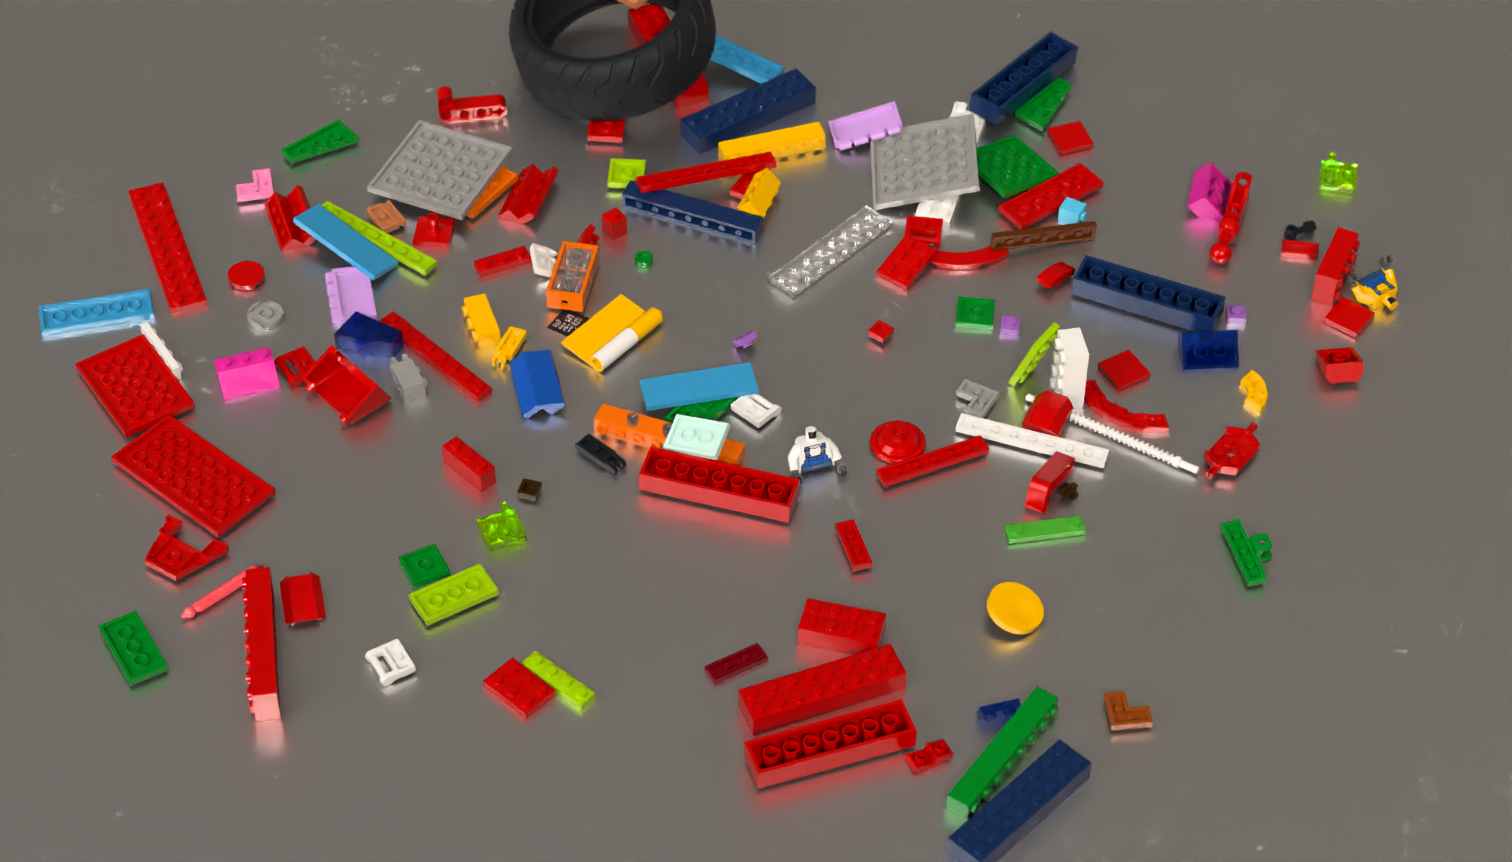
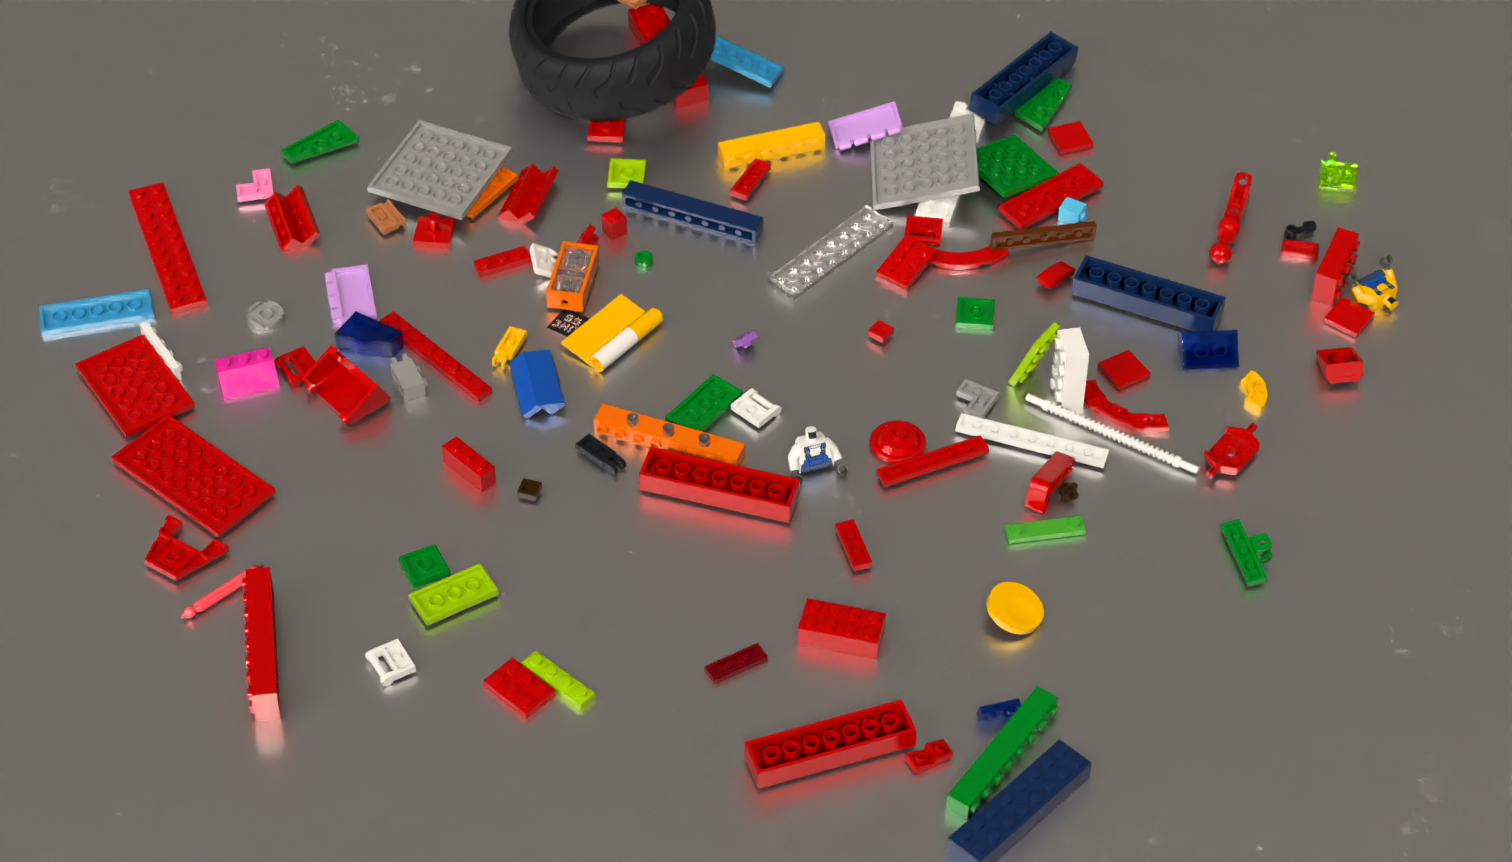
(133, 648): green plate -> none
(246, 275): red tile -> none
(302, 598): red slope -> none
(345, 242): dark azure tile -> none
(394, 247): lime plate -> none
(469, 107): red beam -> none
(481, 321): yellow brick -> none
(501, 529): clear neon green plate -> none
(696, 436): light aqua plate -> none
(698, 386): dark azure tile -> none
(705, 172): red plate -> none
(748, 111): dark blue brick -> none
(760, 193): yellow brick -> none
(821, 689): red brick -> none
(1010, 325): medium lavender plate -> none
(1048, 413): red slope -> none
(1125, 717): dark orange plate -> none
(1209, 192): dark pink slope -> none
(1235, 314): medium lavender plate -> none

